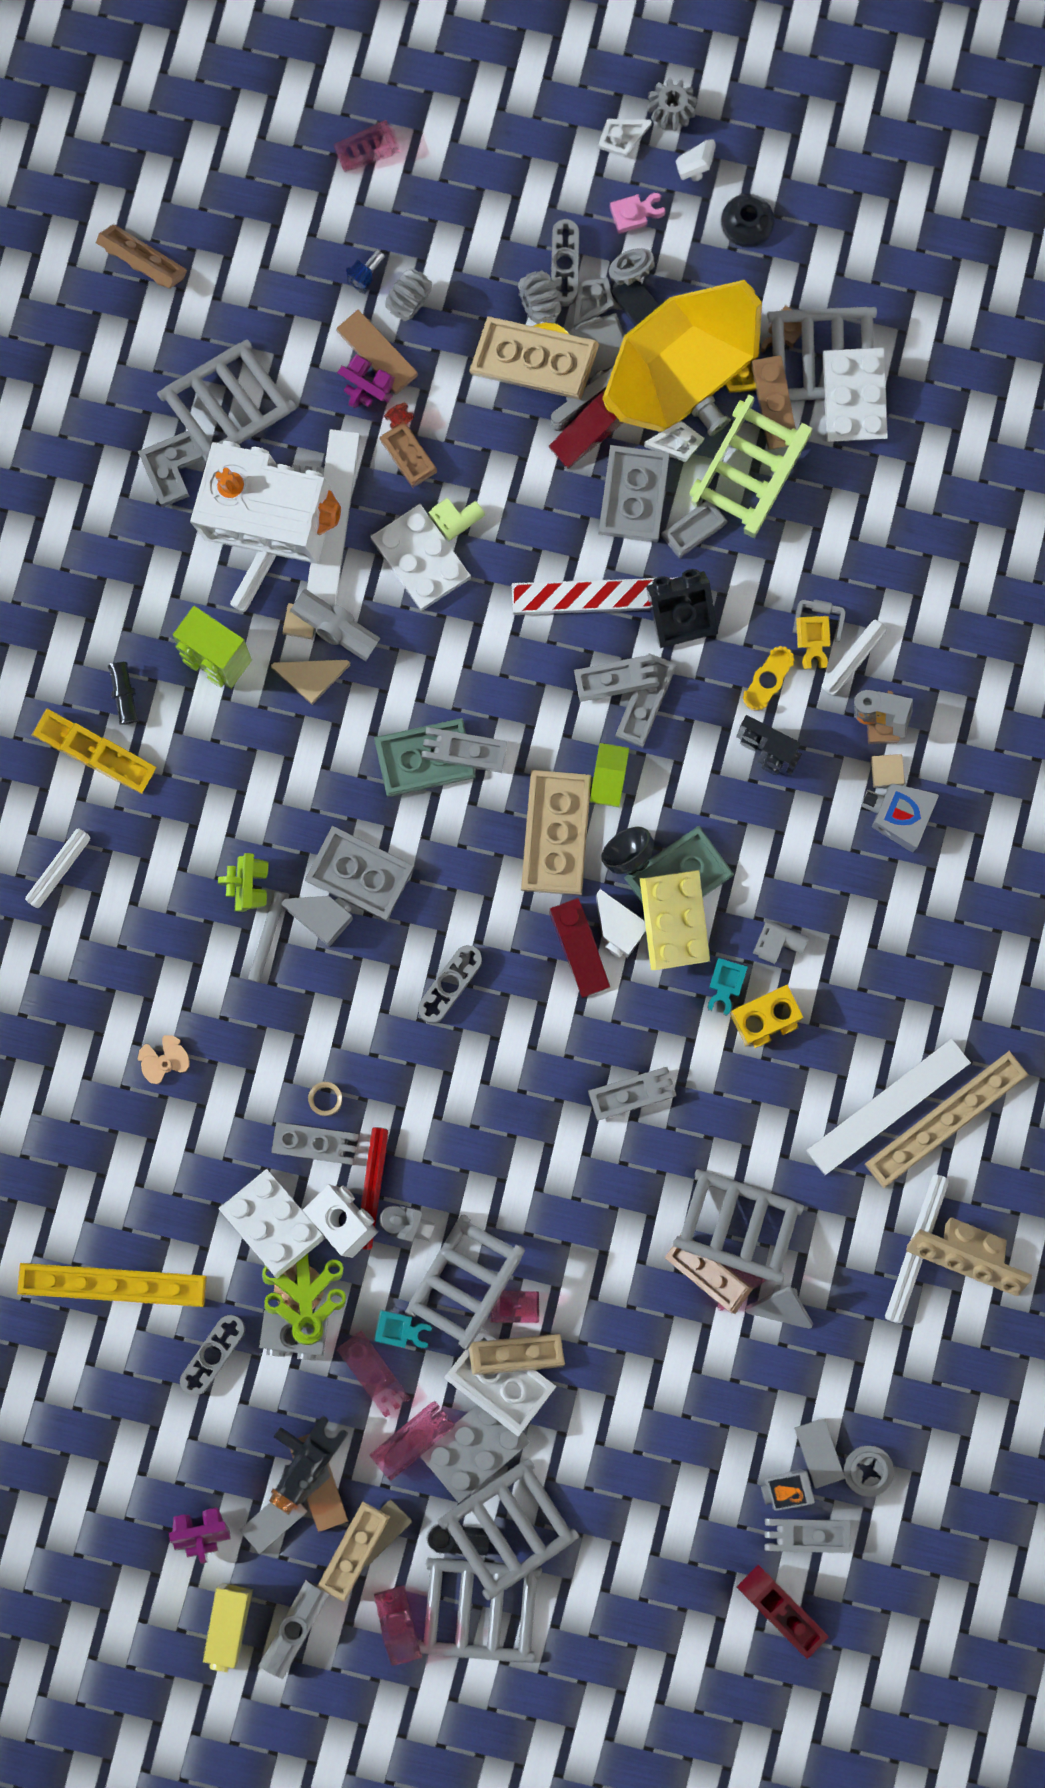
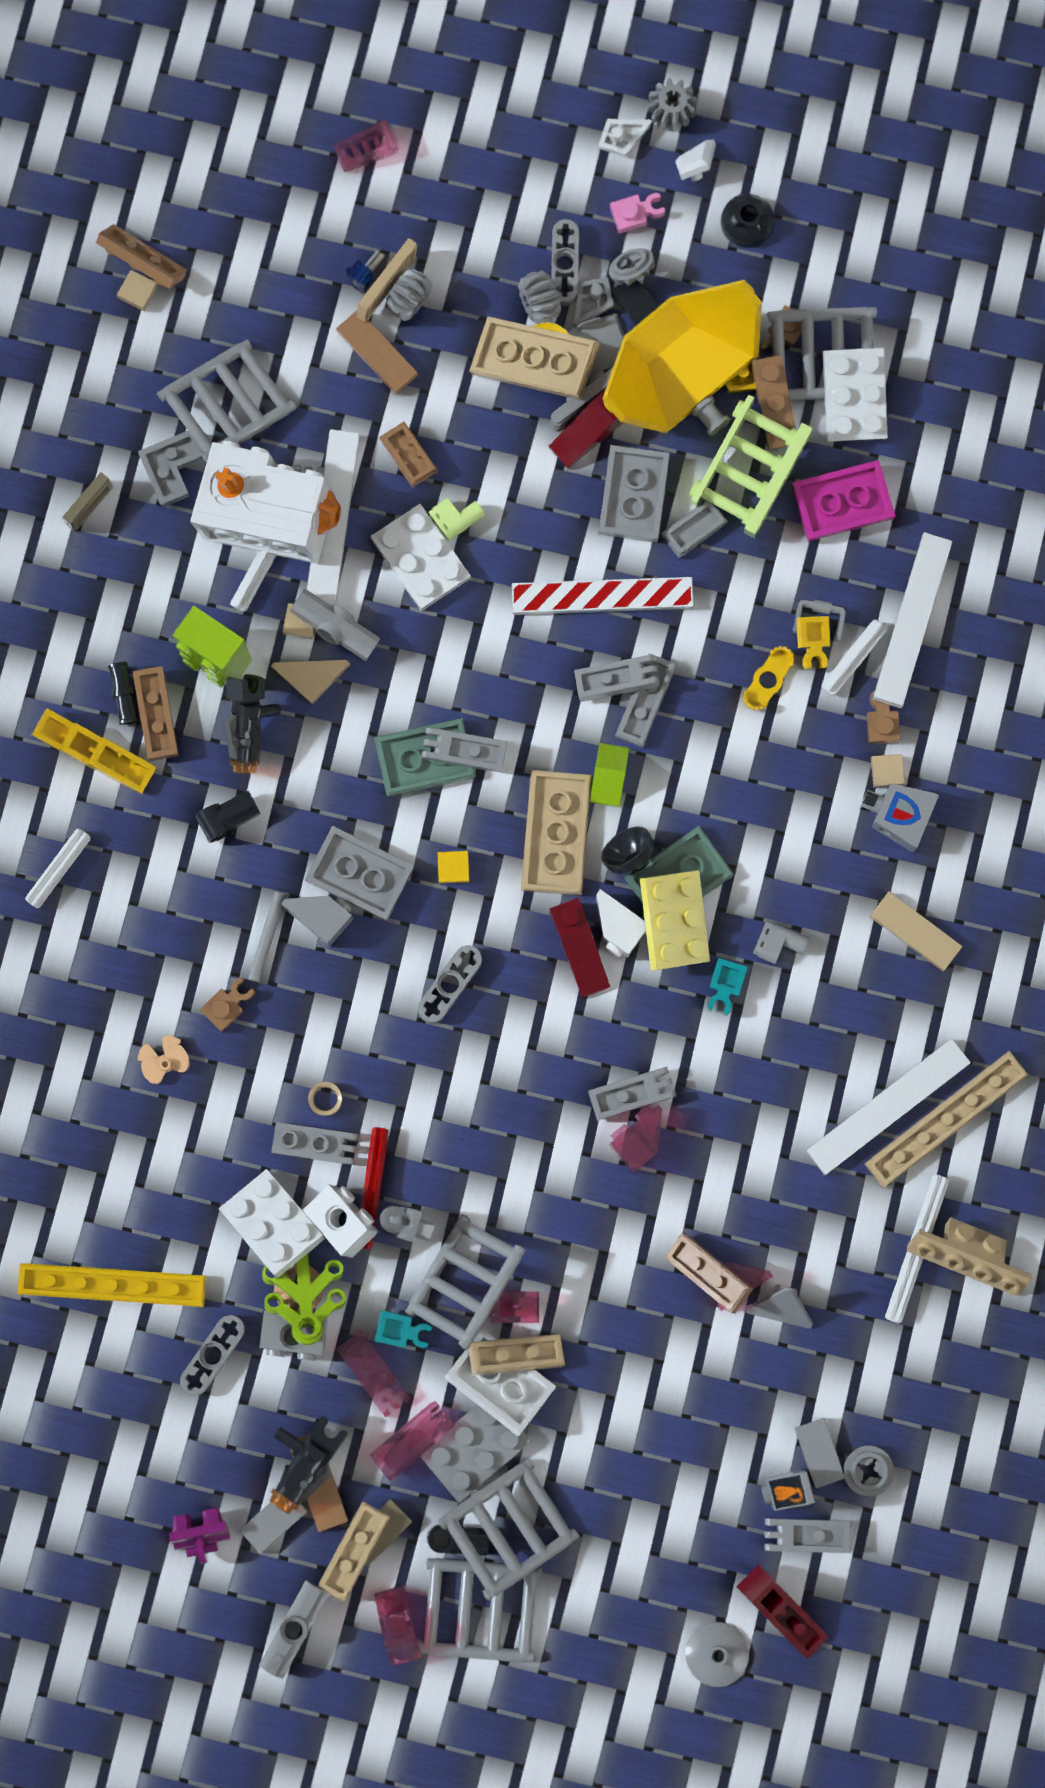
(87, 502): none -> dark tan tile
(137, 290): none -> tan tile
(155, 713): none -> medium nougat plate
(220, 819): none -> black piece
(224, 1008): none -> medium nougat plate
(227, 1626): light yellow slope -> none
(244, 724): none -> black piece
(246, 870): lime hips -> none
(356, 374): magenta hips -> none
(386, 280): none -> tan tile
(398, 415): clear red bush -> none
(453, 867): none -> yellow tile
(640, 1141): none -> clear pink slope
(677, 440): white piece -> none
(682, 608): black plate -> none
(714, 1251): light grey bar -> none
(717, 1637): none -> light grey dish
(763, 1010): yellow brick -> none
(778, 750): black plate -> none
(843, 500): none -> dark pink plate
(884, 709): light grey leg -> none
(912, 620): none -> white tile
(915, 931): none -> tan tile

